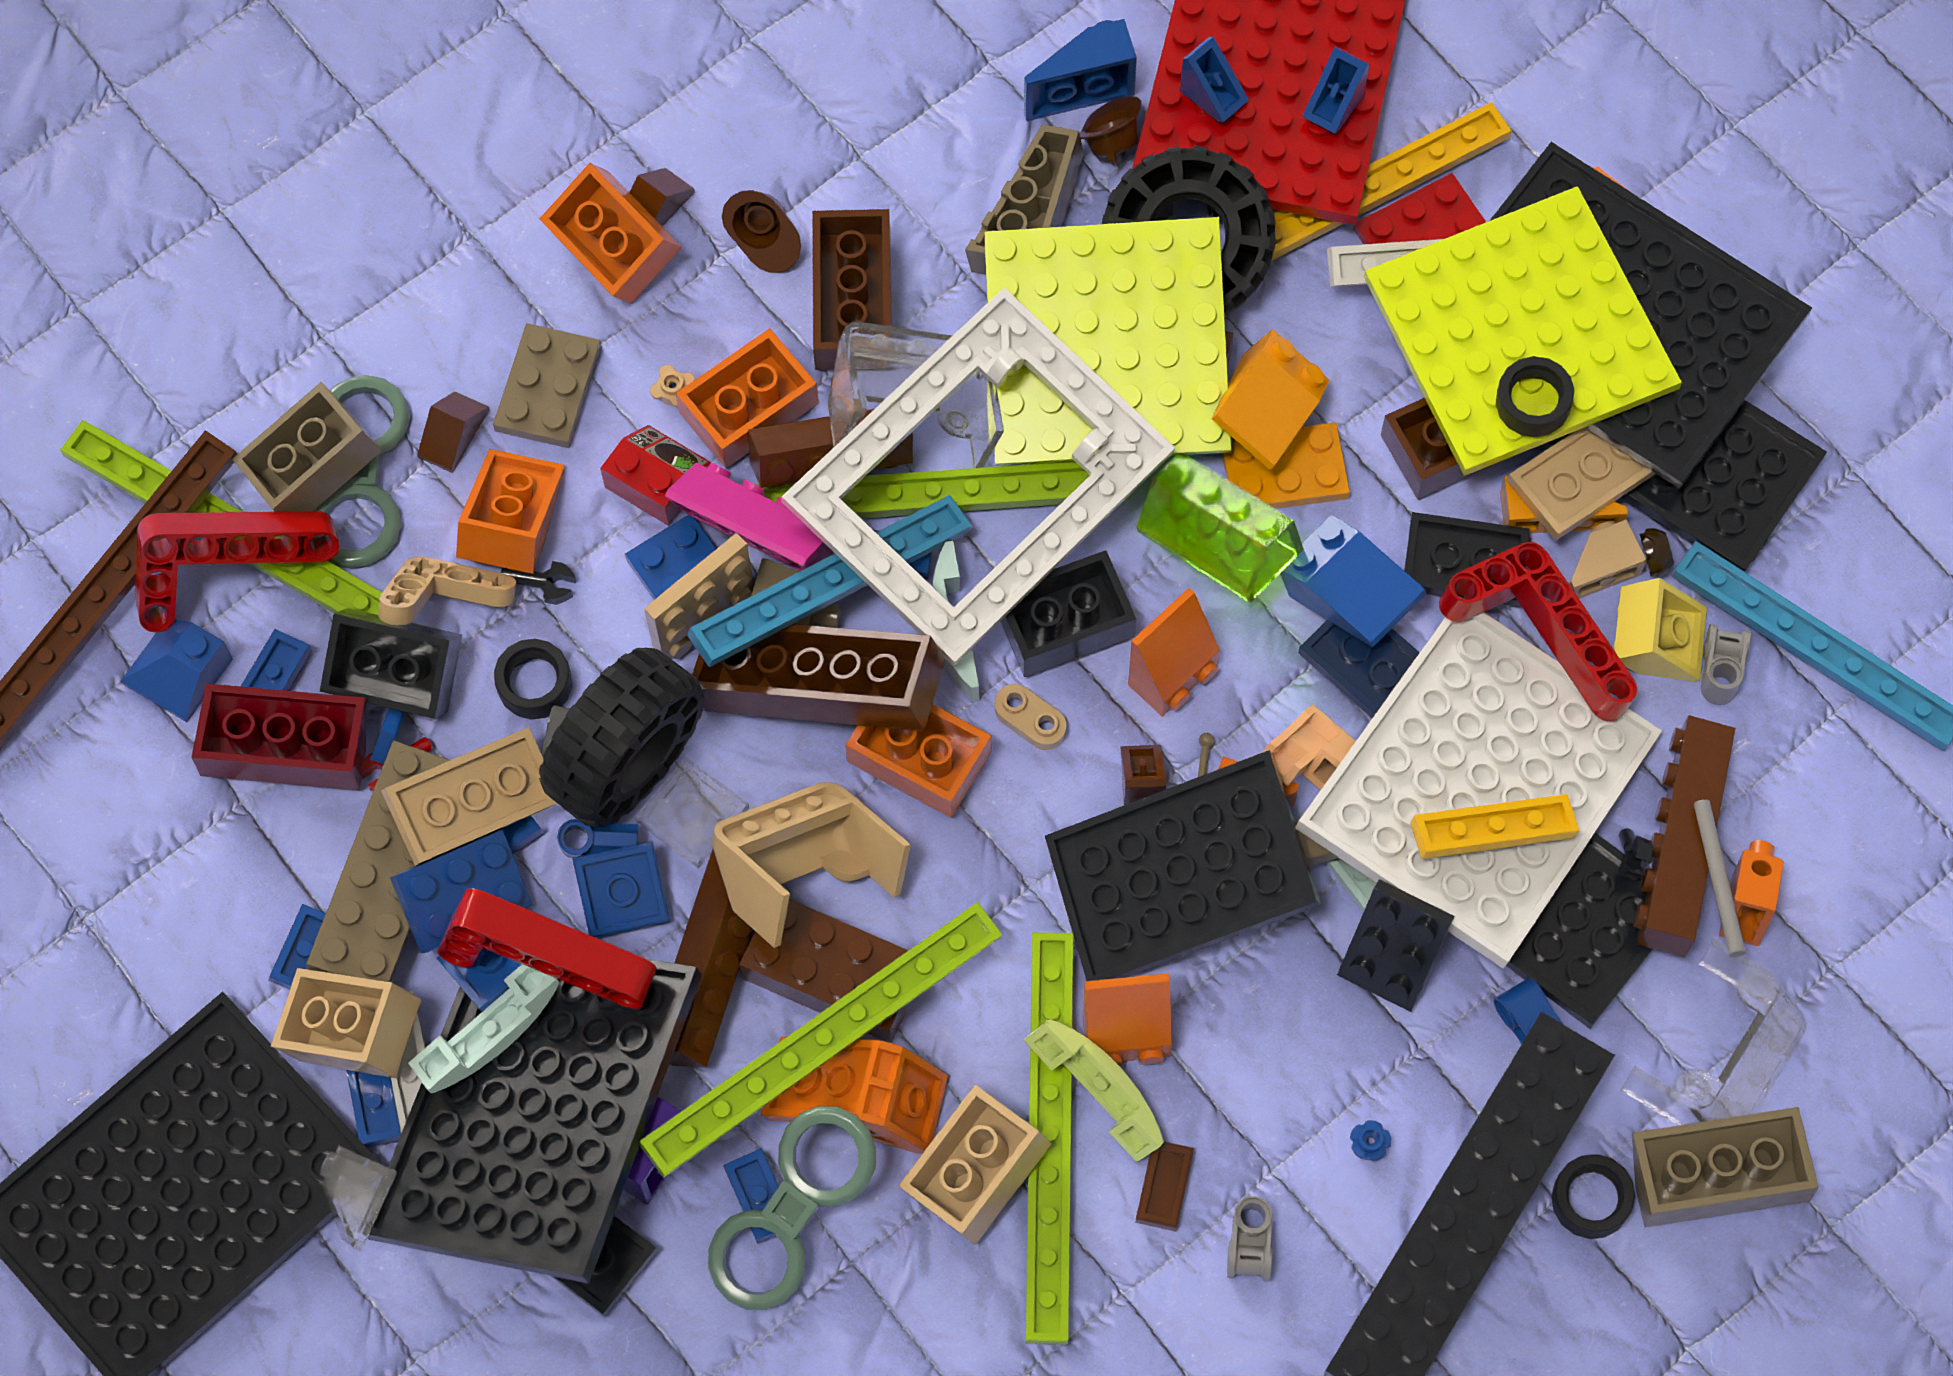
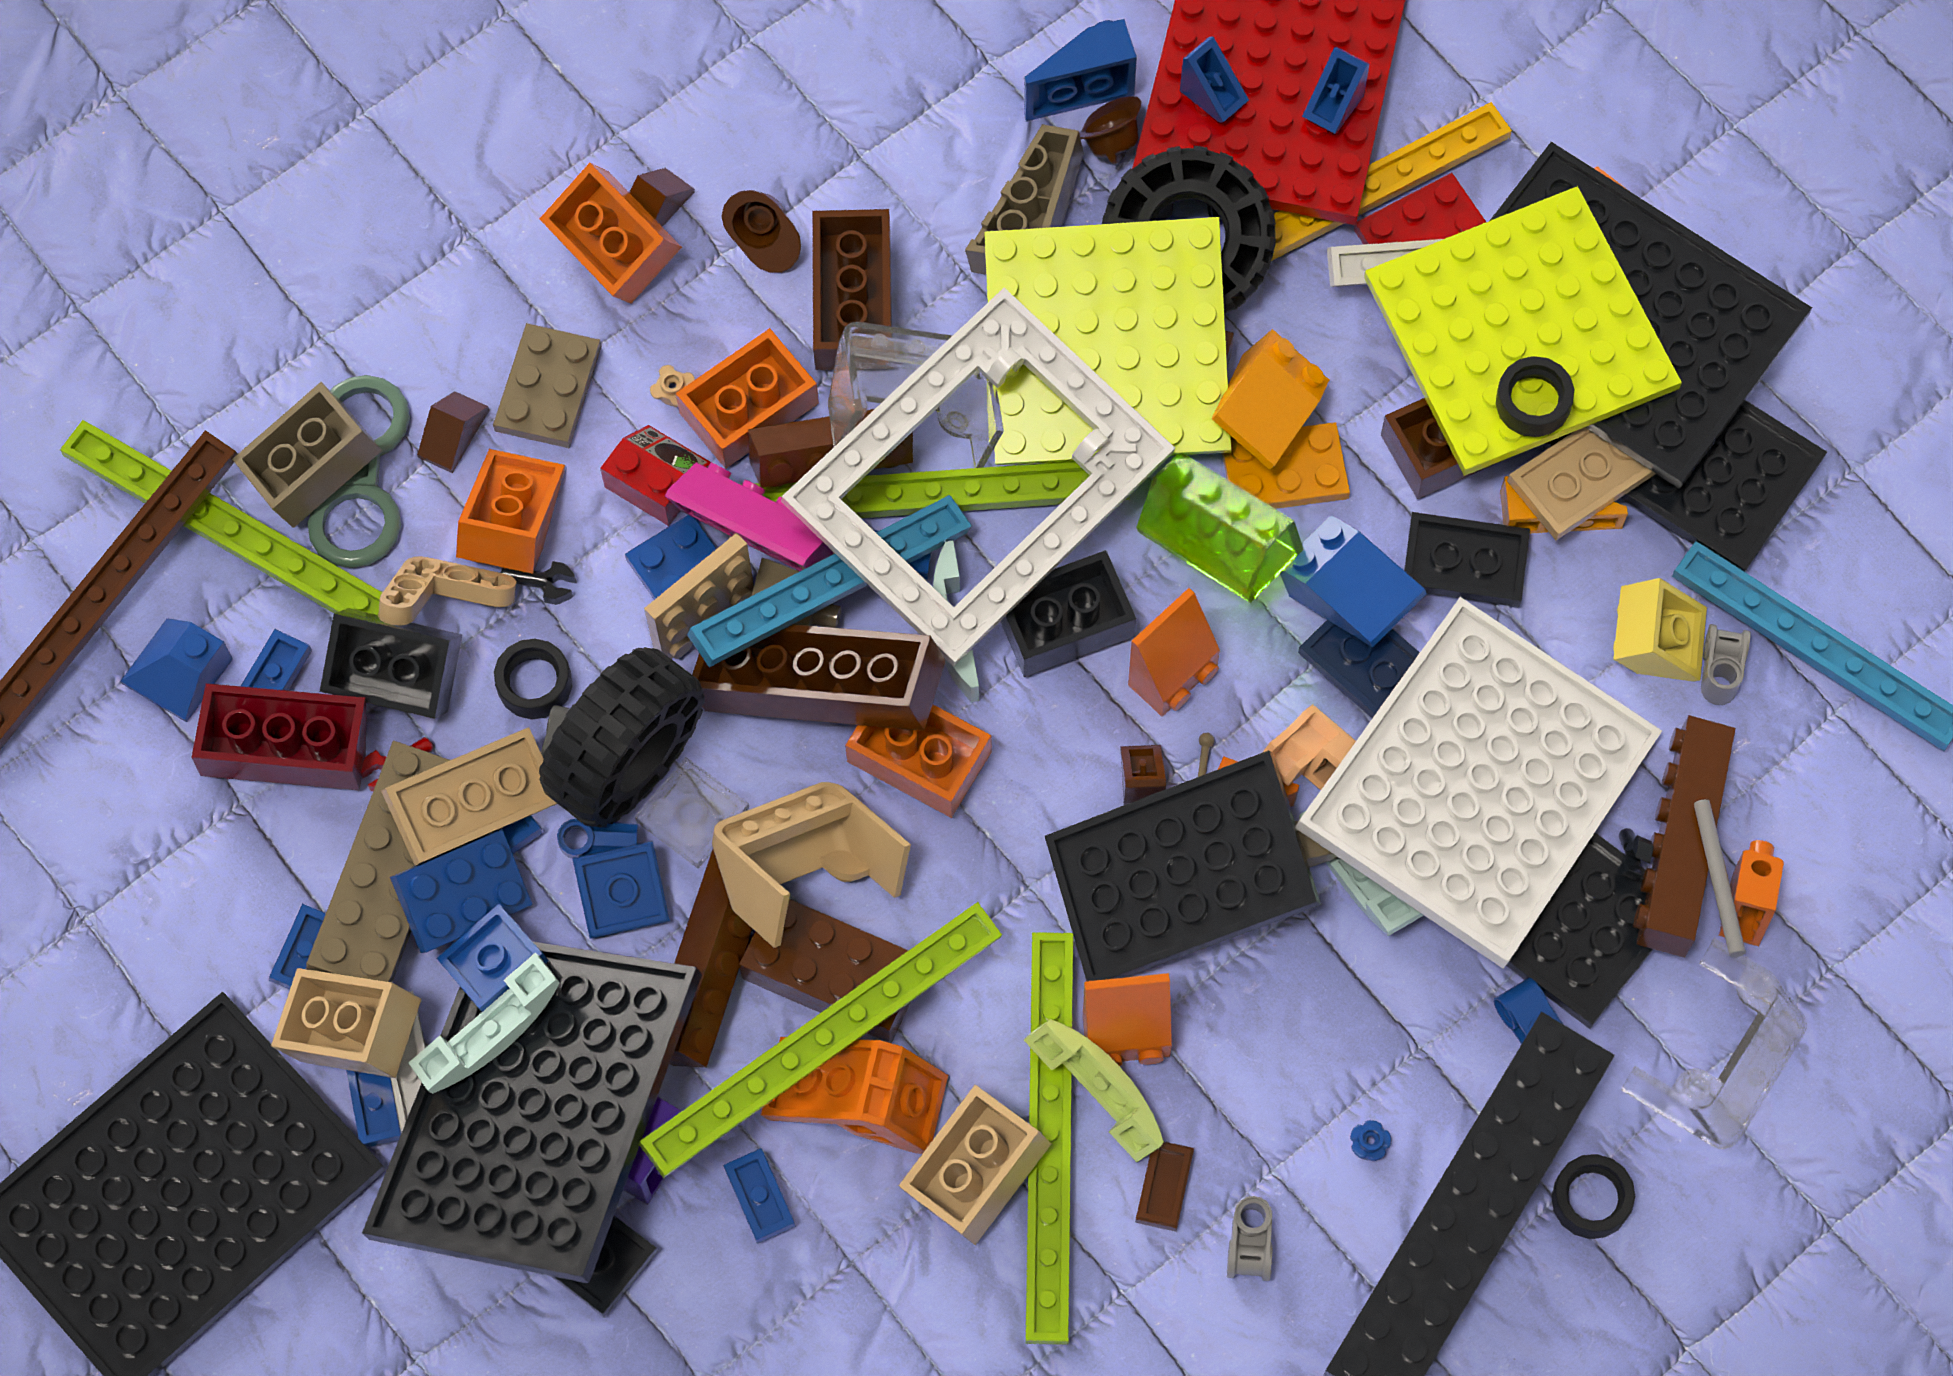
(220, 548): red beam -> none
(355, 1192): clear slope -> none
(386, 735): blue tile -> none
(545, 946): red beam -> none
(792, 1208): sand green bar -> none
(1027, 717): tan plate -> none
(1395, 945): black plate -> none
(1494, 826): yellow plate -> none
(1550, 620): red beam -> none
(1607, 559): tan slope -> none
(1657, 550): dark brown plate -> none
(1722, 1167): dark tan slope -> none

